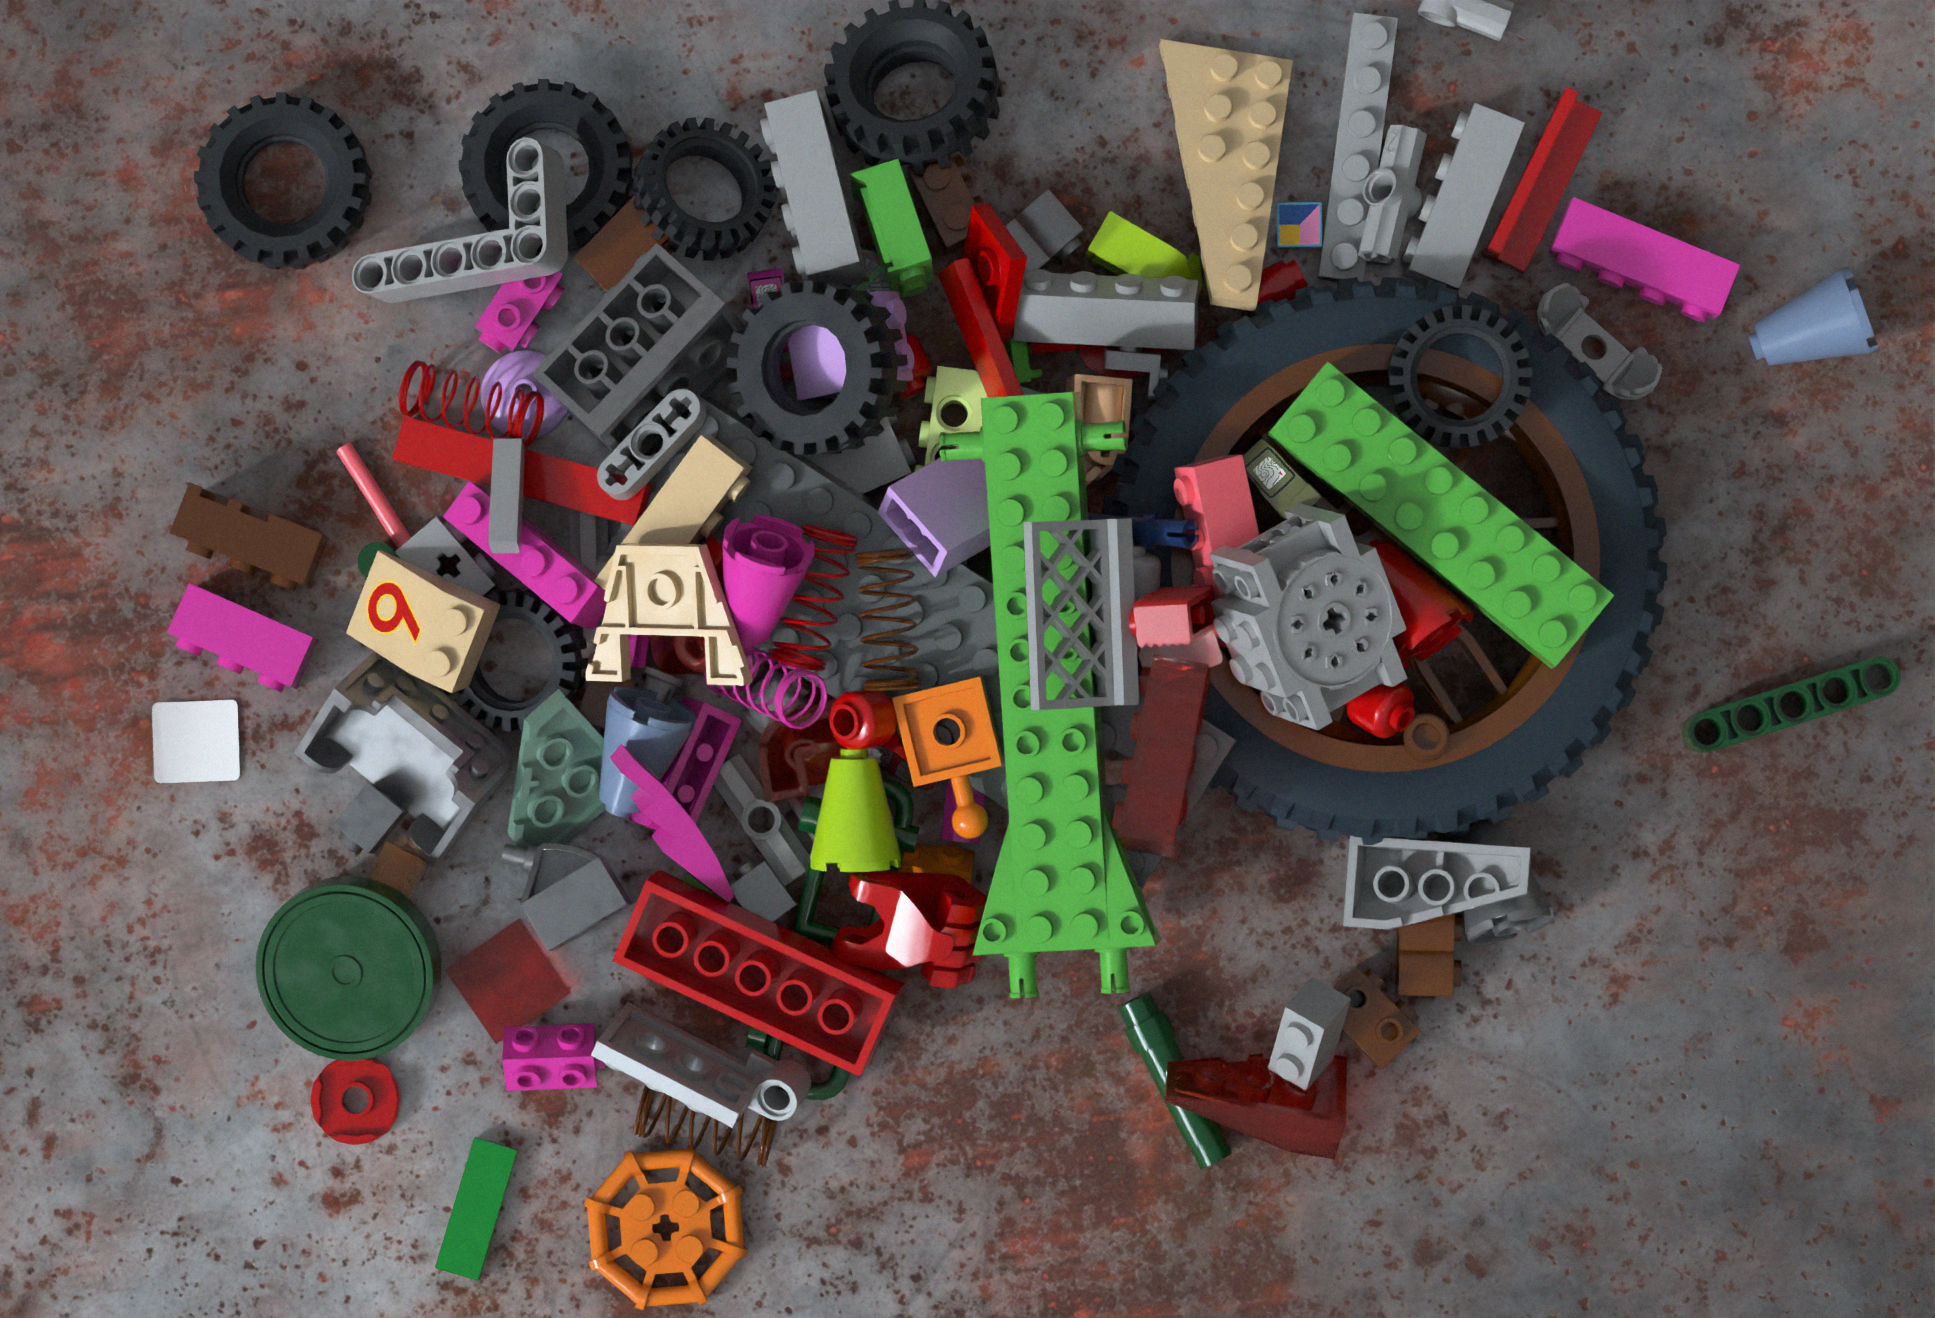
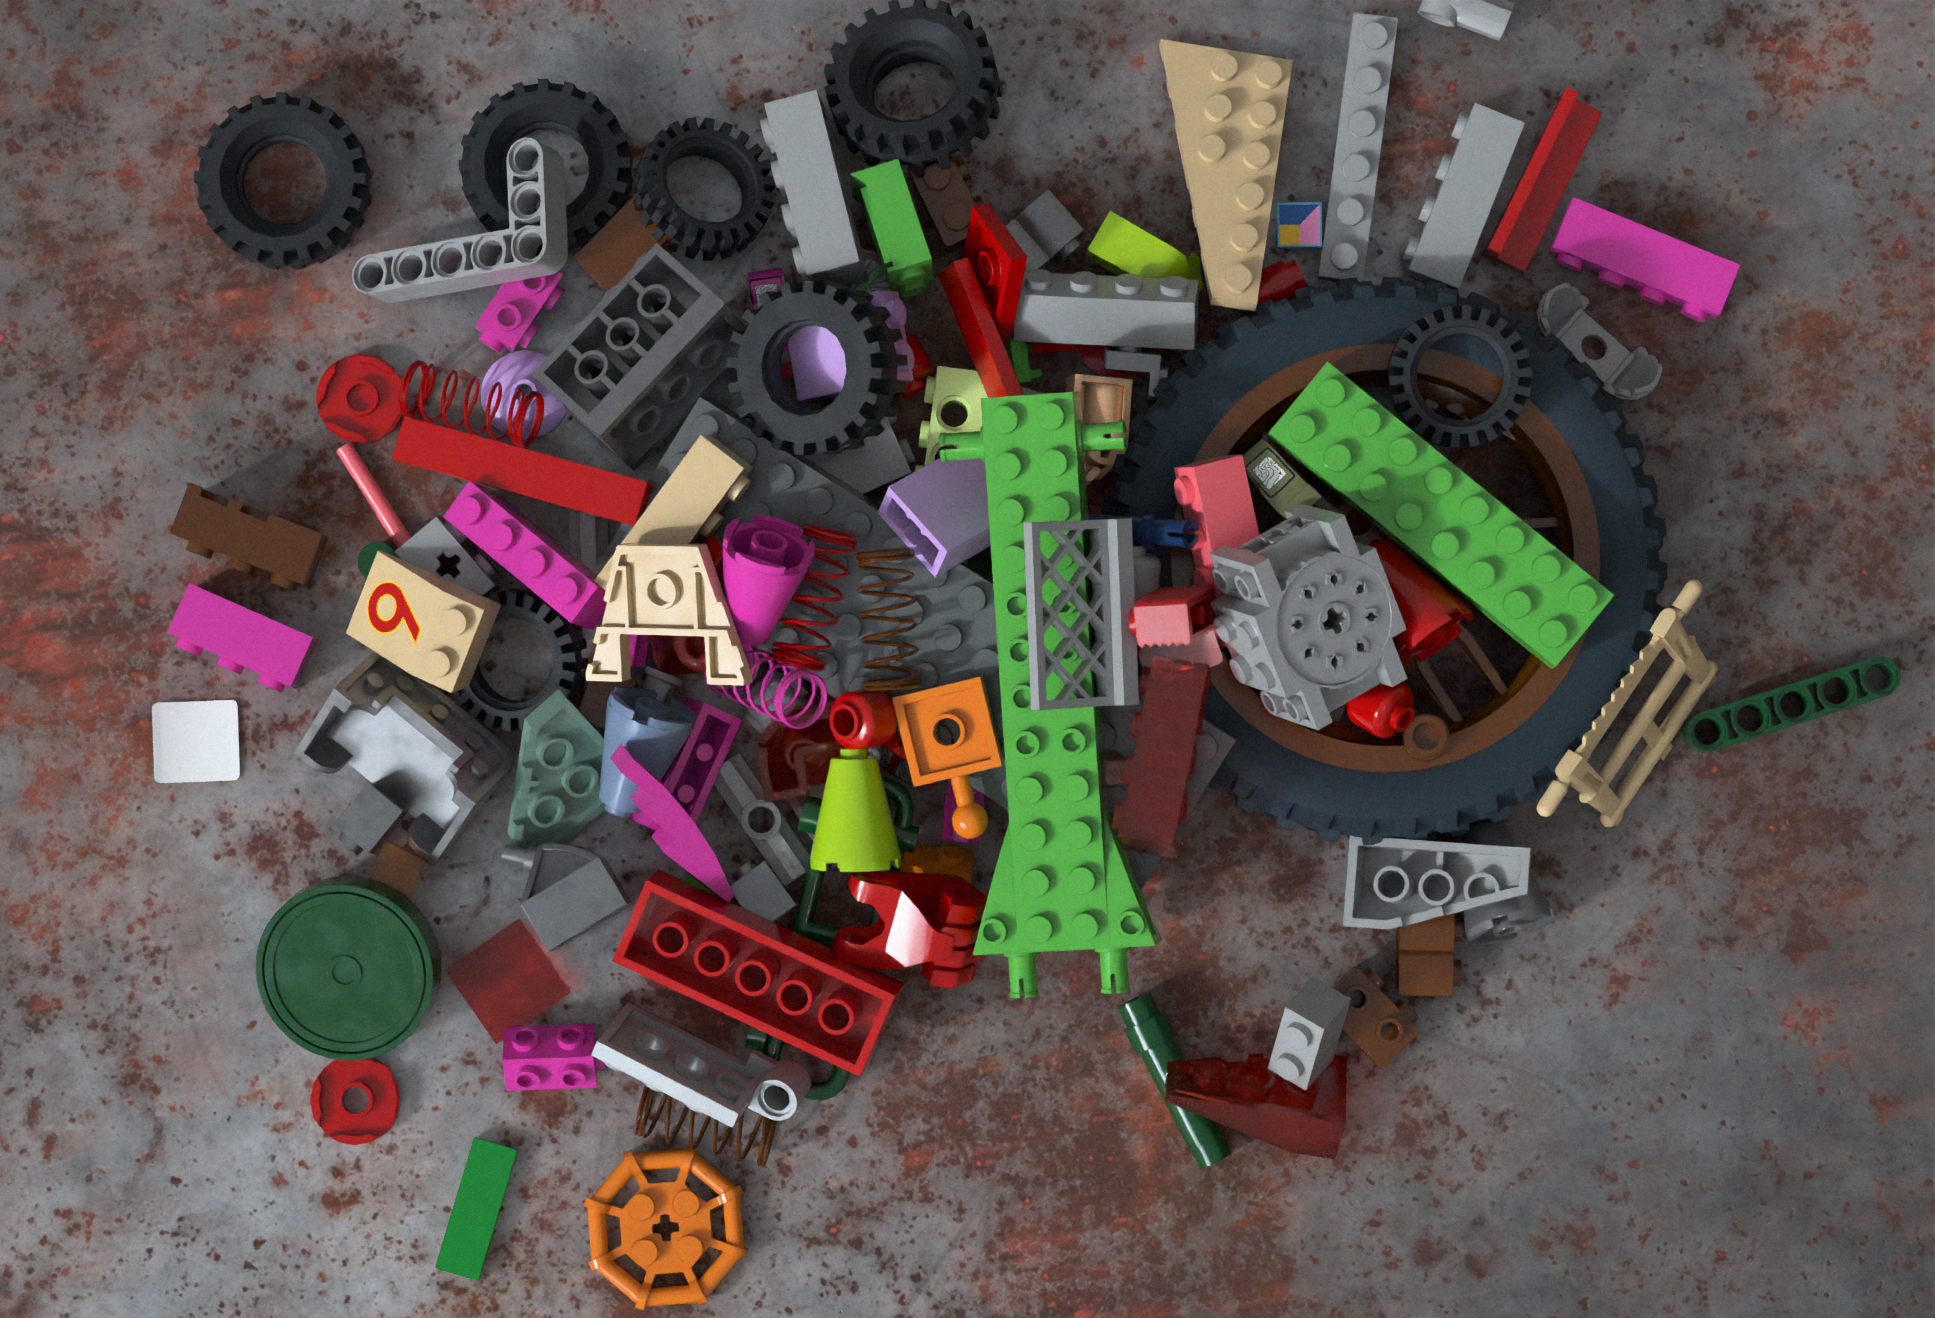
(360, 398): none -> red tile
(506, 496): light grey piece -> none
(651, 425): light grey beam -> none
(1392, 194): light grey piece -> none
(1687, 659): none -> tan piece
(1816, 324): sand blue cone -> none

